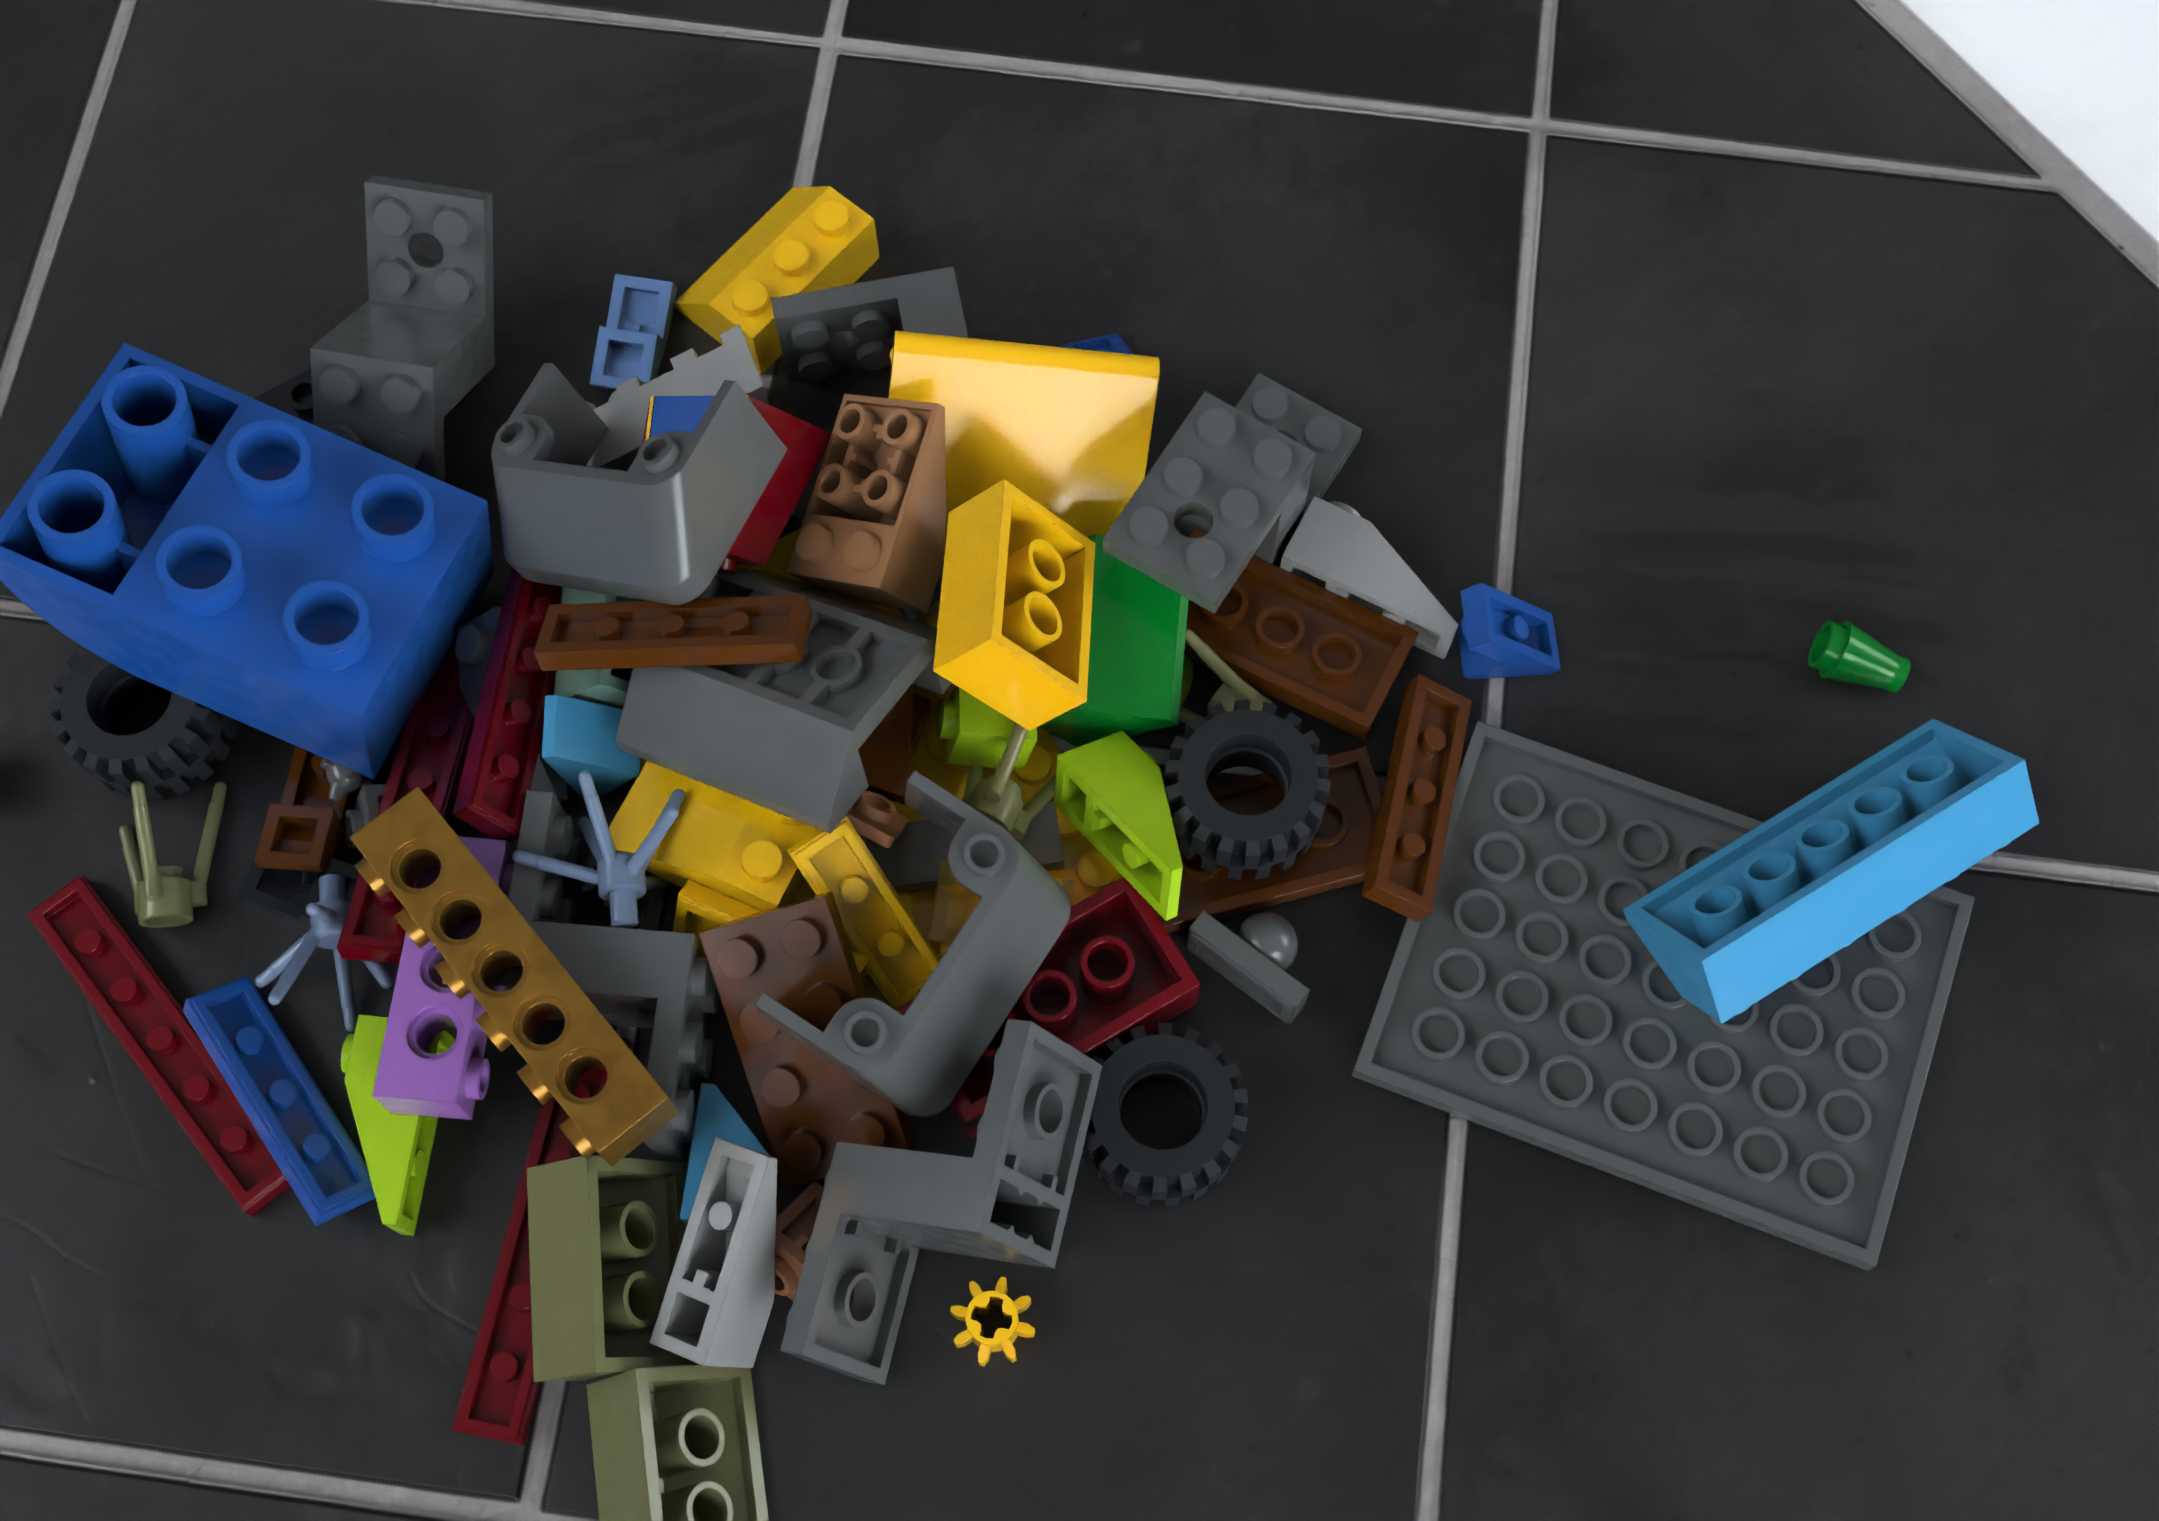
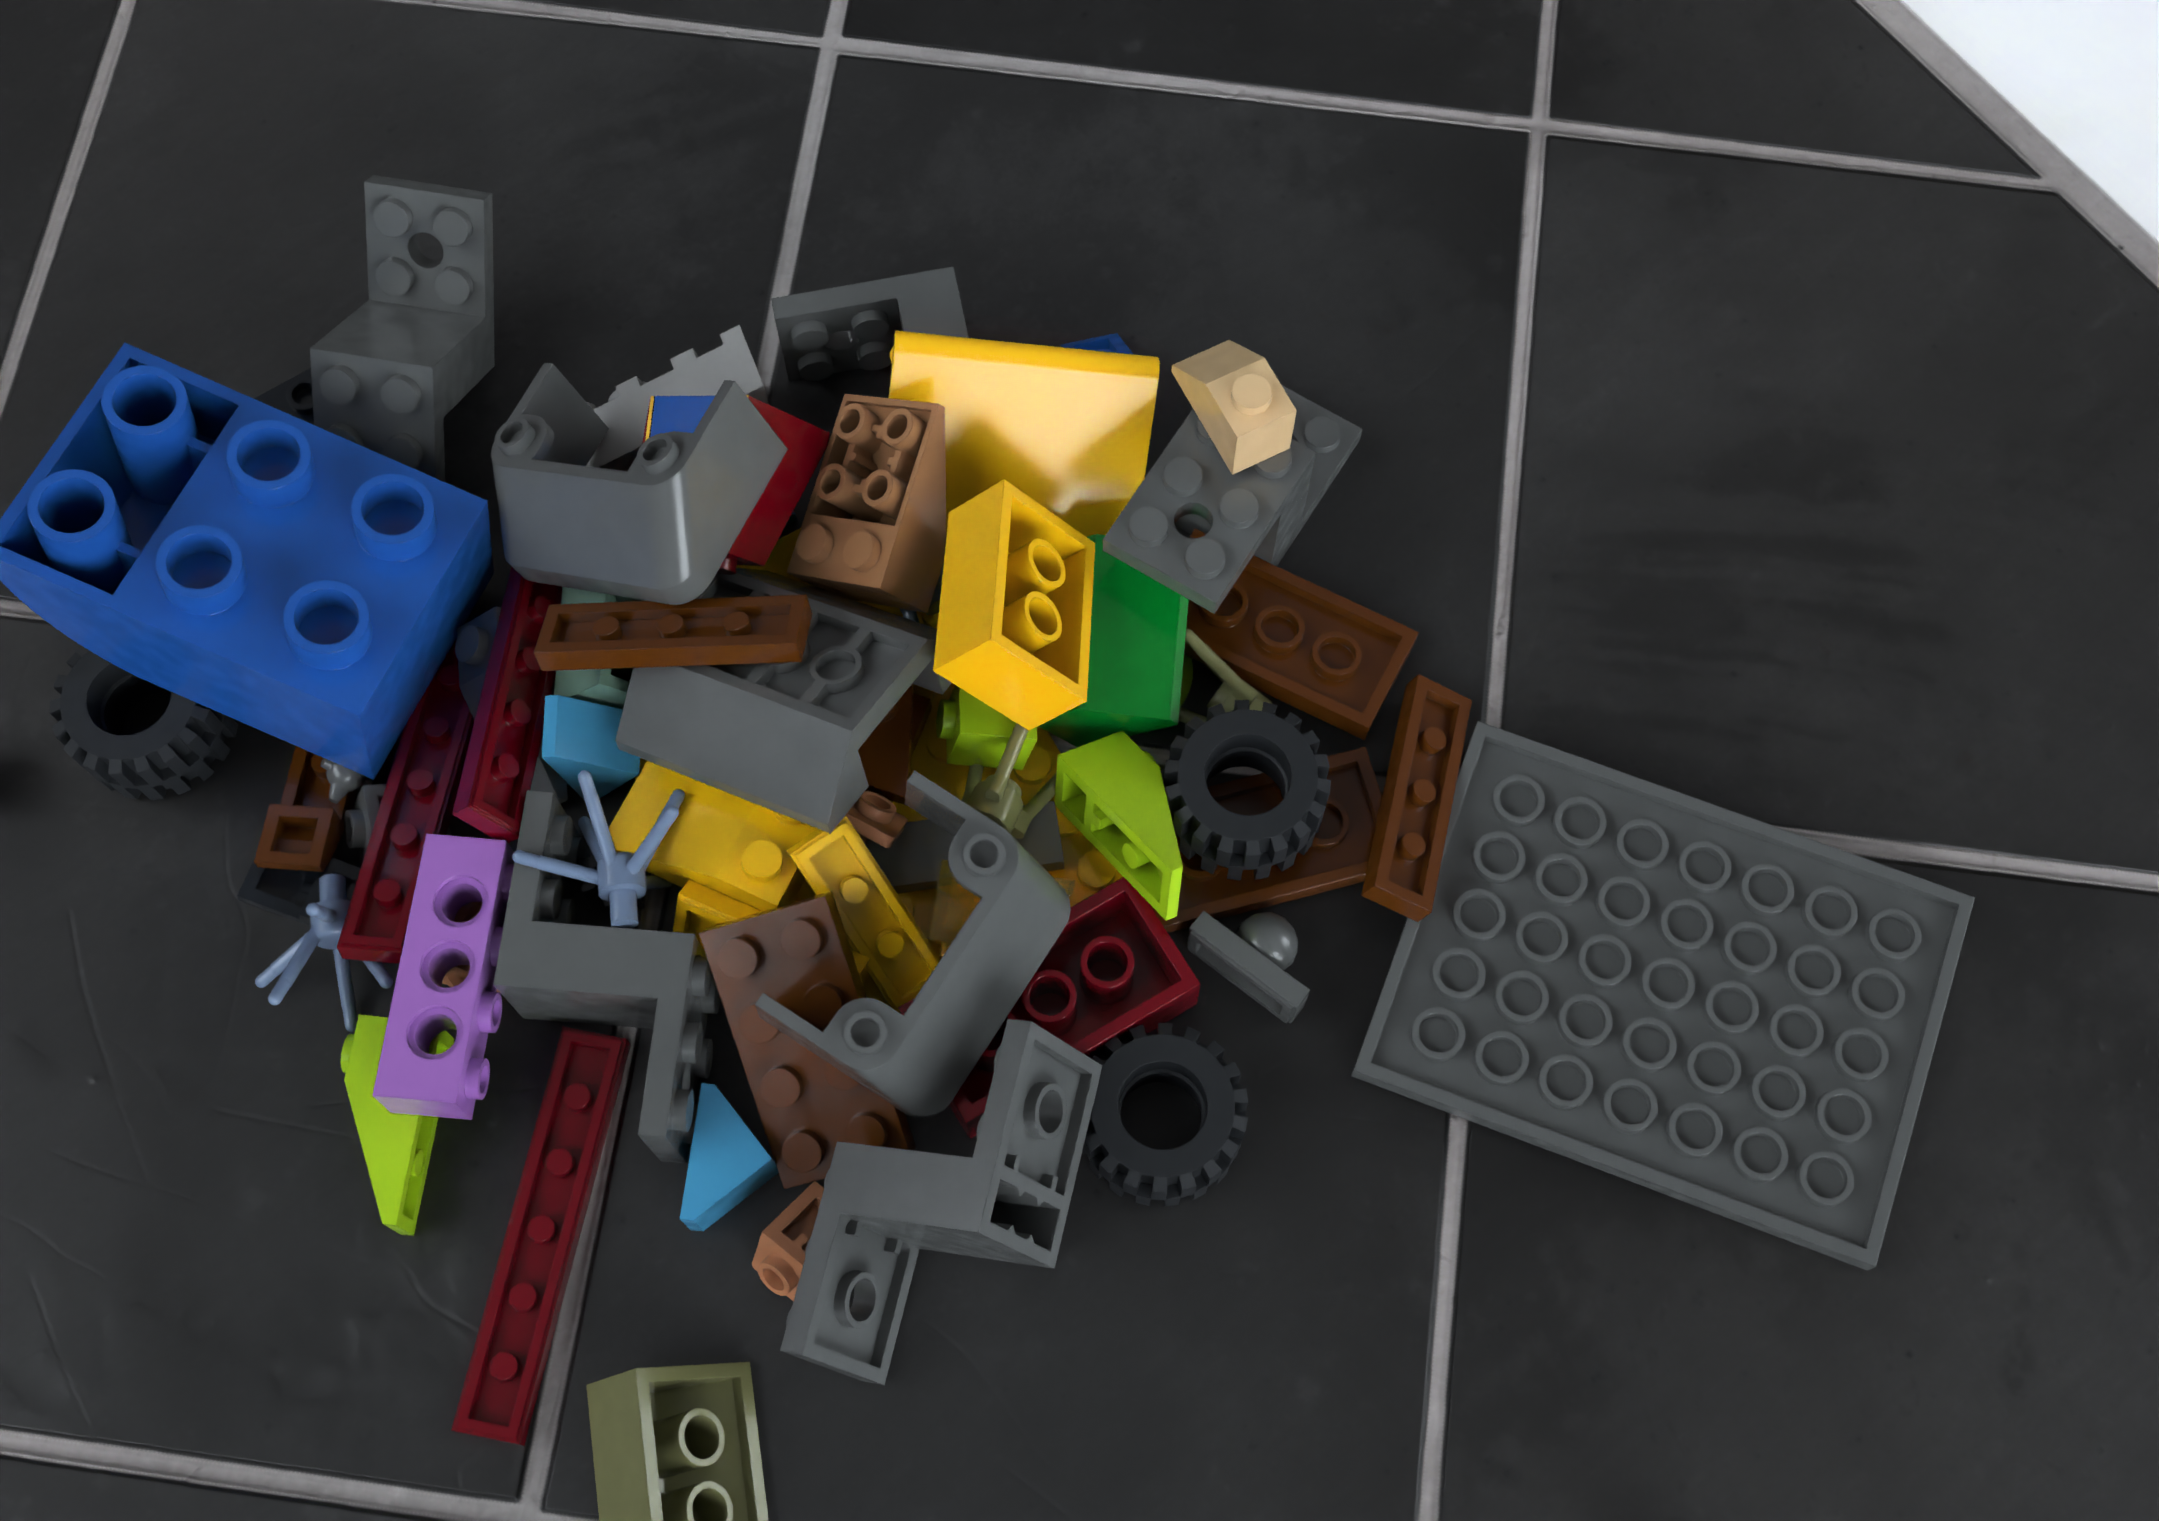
(157, 1038): dark red tile -> none
(162, 892): olive plant -> none
(281, 1099): blue tile -> none
(416, 837): pearl gold brick -> none
(601, 1264): olive slope -> none
(634, 331): medium blue slope -> none
(725, 1263): light grey slope -> none
(799, 246): yellow slope -> none
(982, 1305): yellow gear -> none
(1238, 403): none -> tan slope
(1355, 561): light grey slope -> none
(1504, 636): blue slope -> none
(1833, 866): dark azure slope -> none
(1854, 657): green cone -> none

